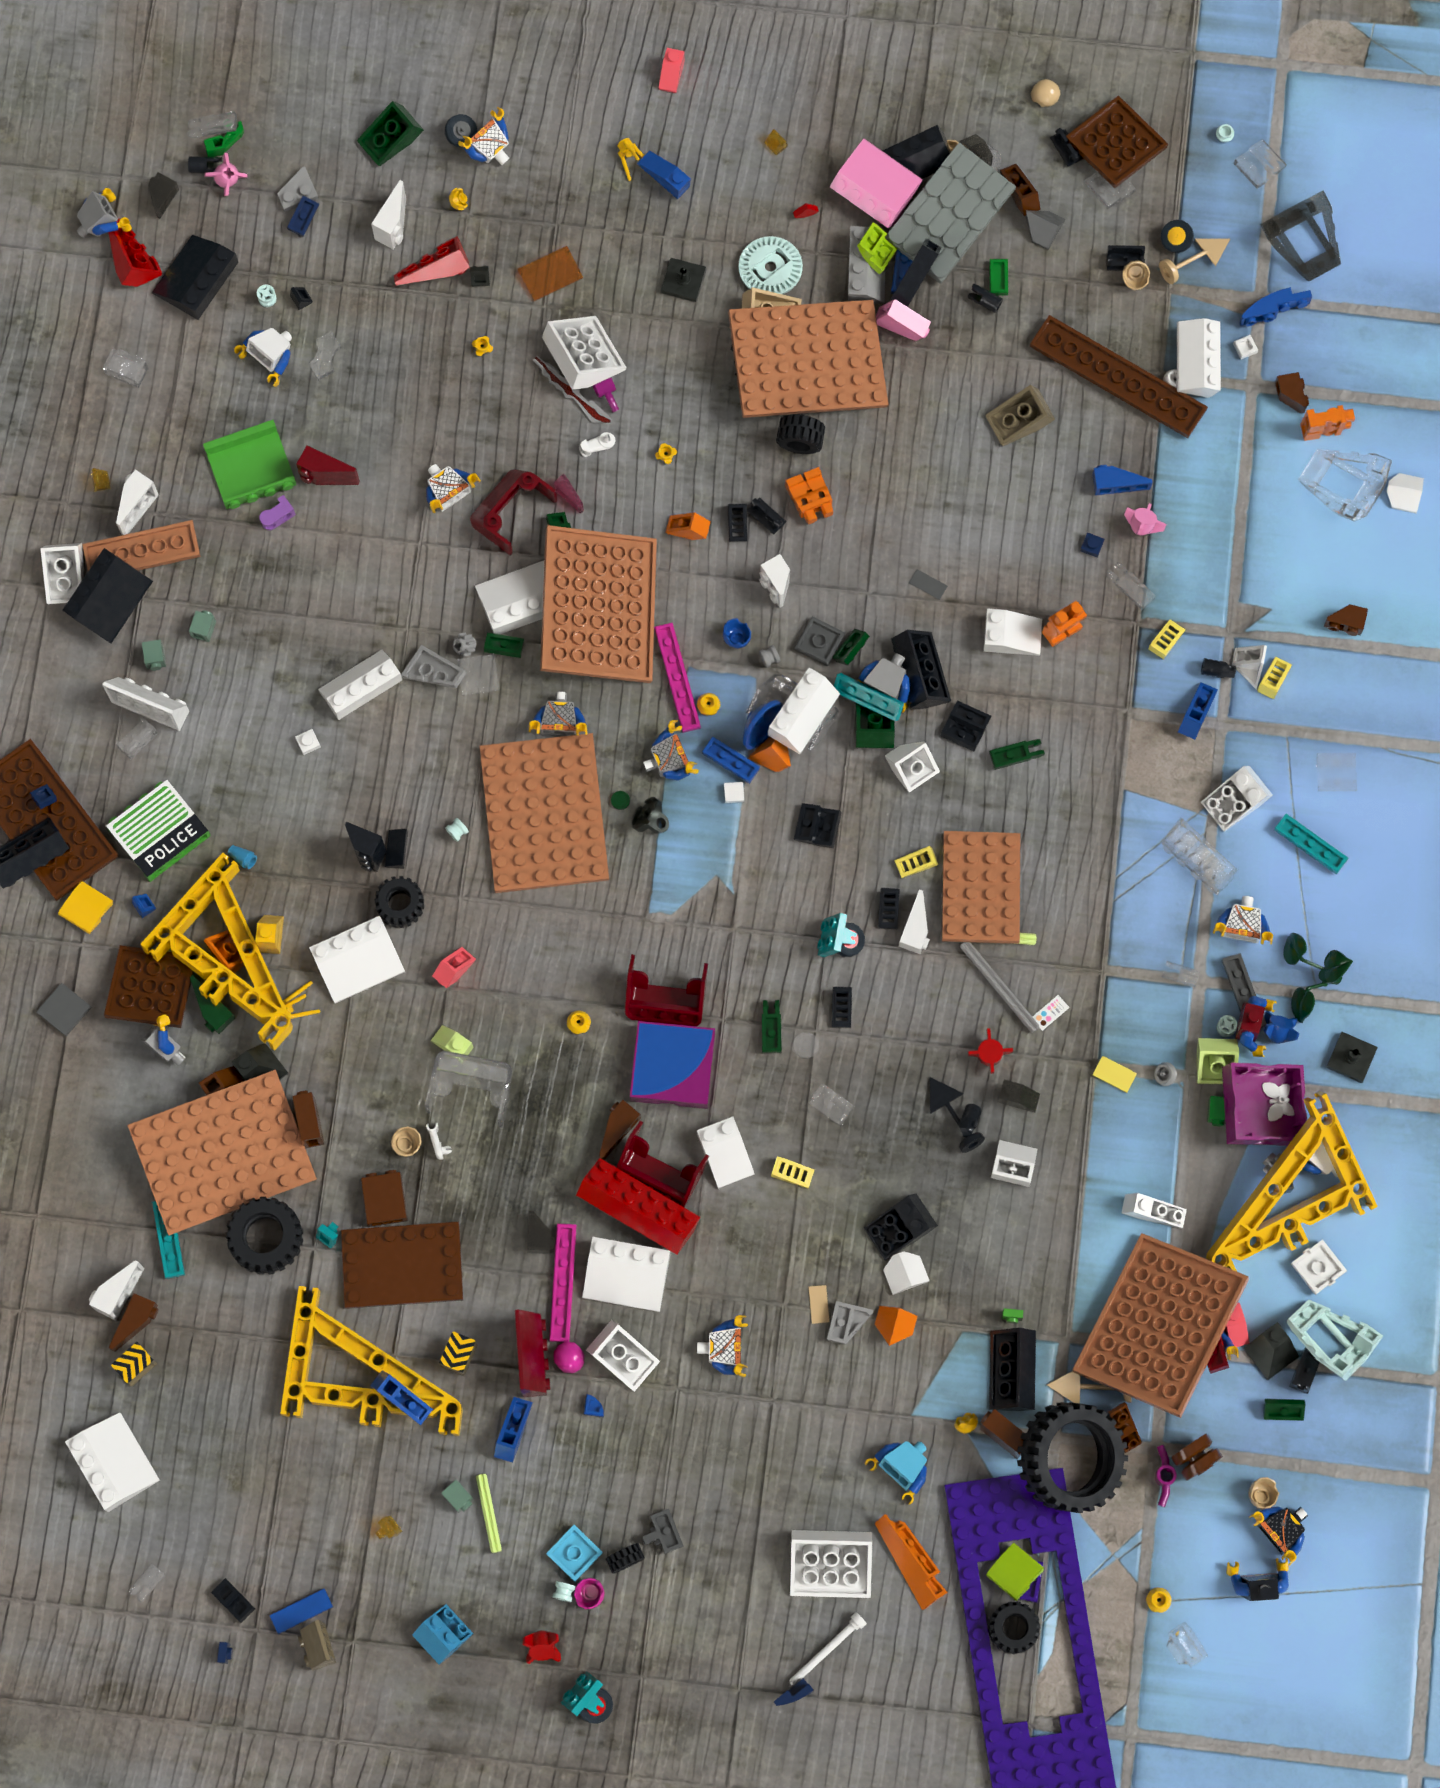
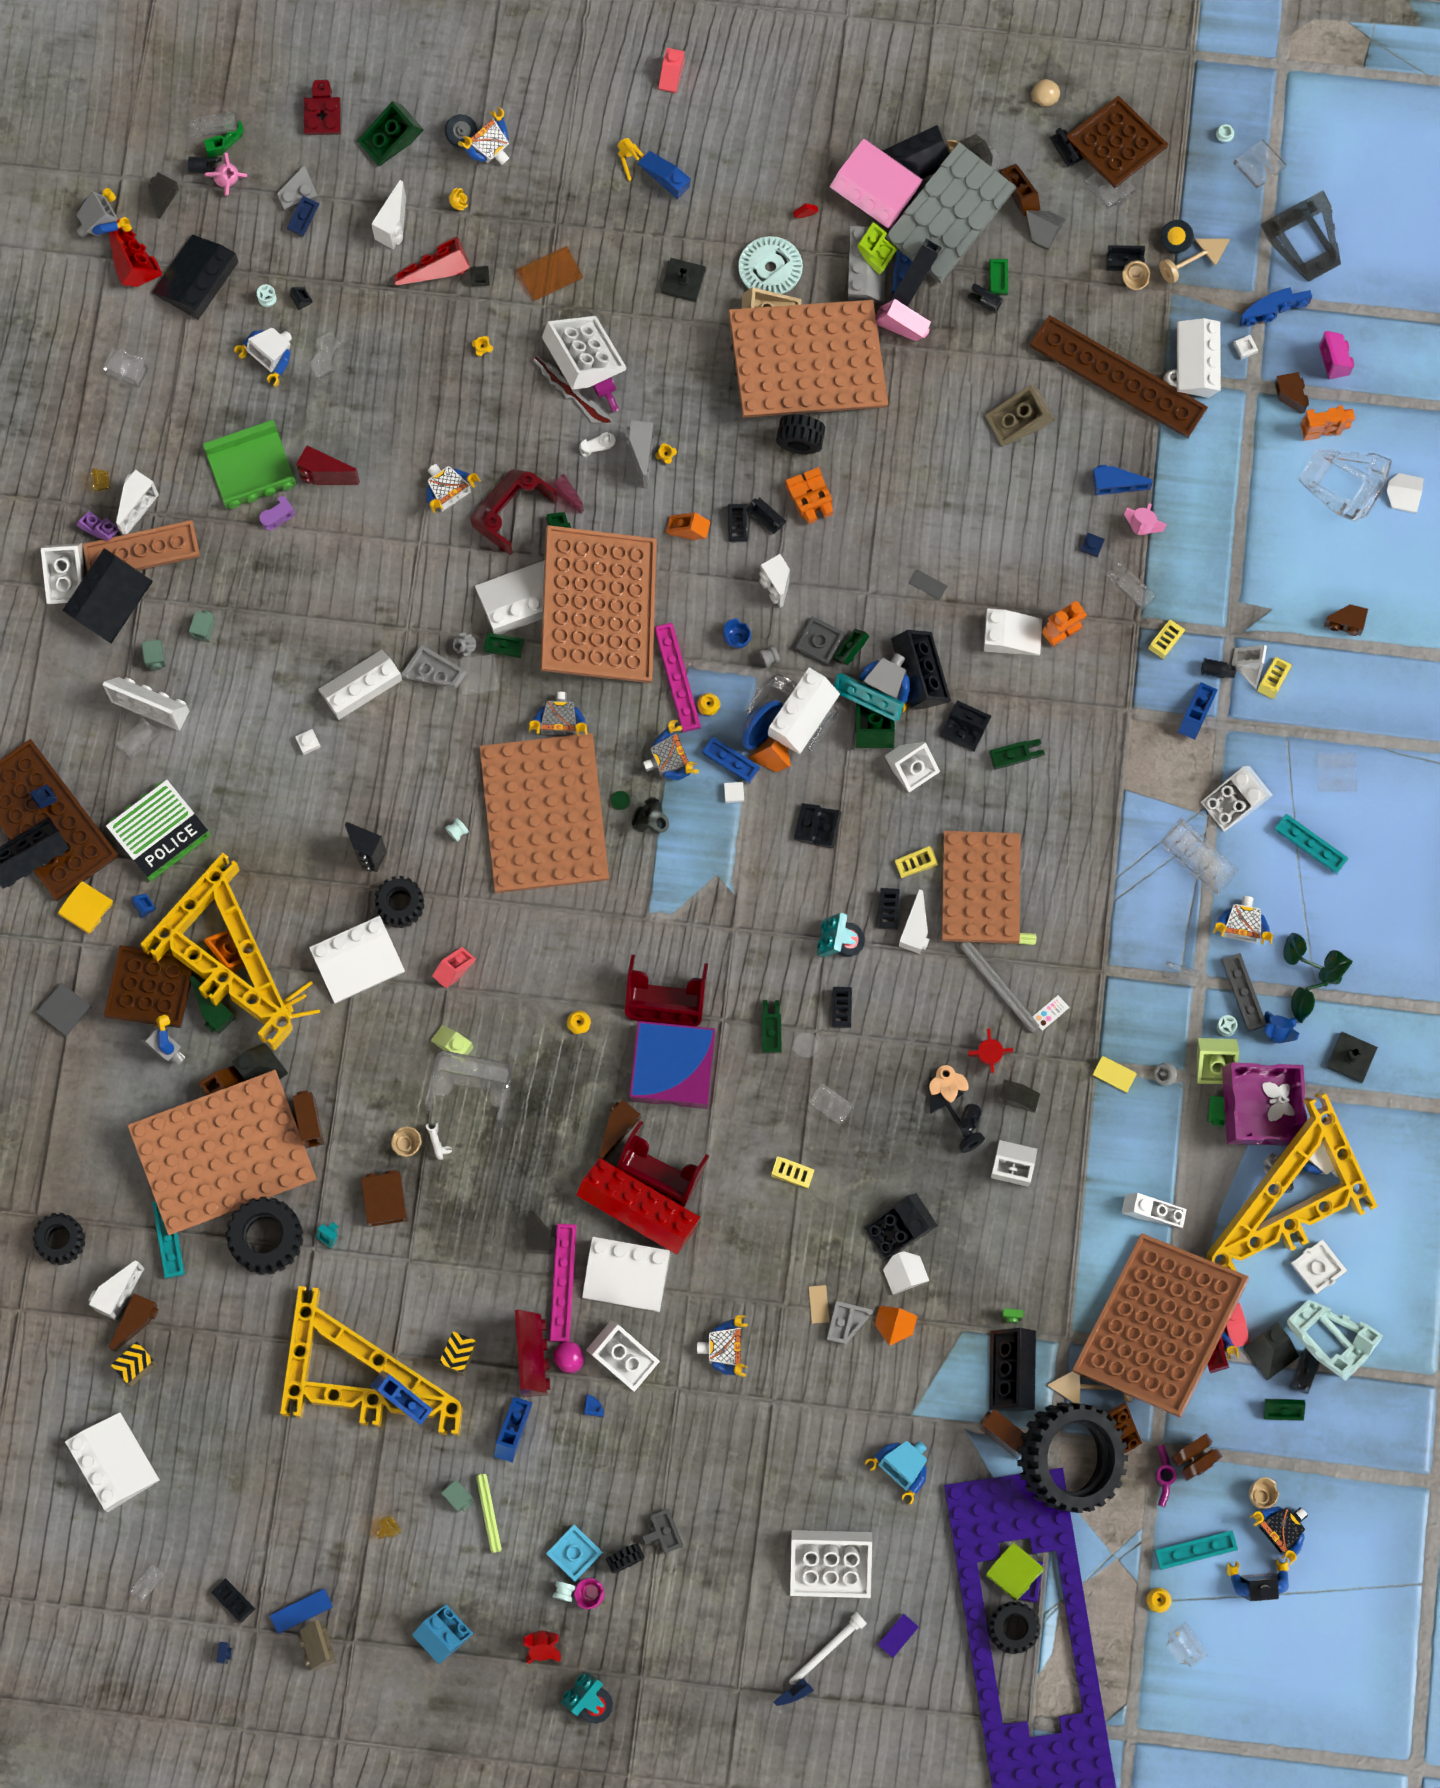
(54, 1223): none -> black tyre
(99, 528): none -> medium lavender slope
(242, 856): dark azure cone -> none
(269, 934): yellow slope -> none
(322, 102): none -> dark red plate
(396, 848): black slope -> none
(402, 1265): reddish brown plate -> none
(641, 439): none -> light grey slope
(726, 1152): white slope -> none
(776, 142): clear yellow slope -> none
(898, 1635): none -> dark purple tile
(912, 1561): orange wedge -> none
(948, 1085): none -> light nougat plate
(966, 1423): yellow plate -> none
(1196, 1550): none -> teal plate
(1250, 1023): torso -> none
(1335, 355): none -> dark pink slope

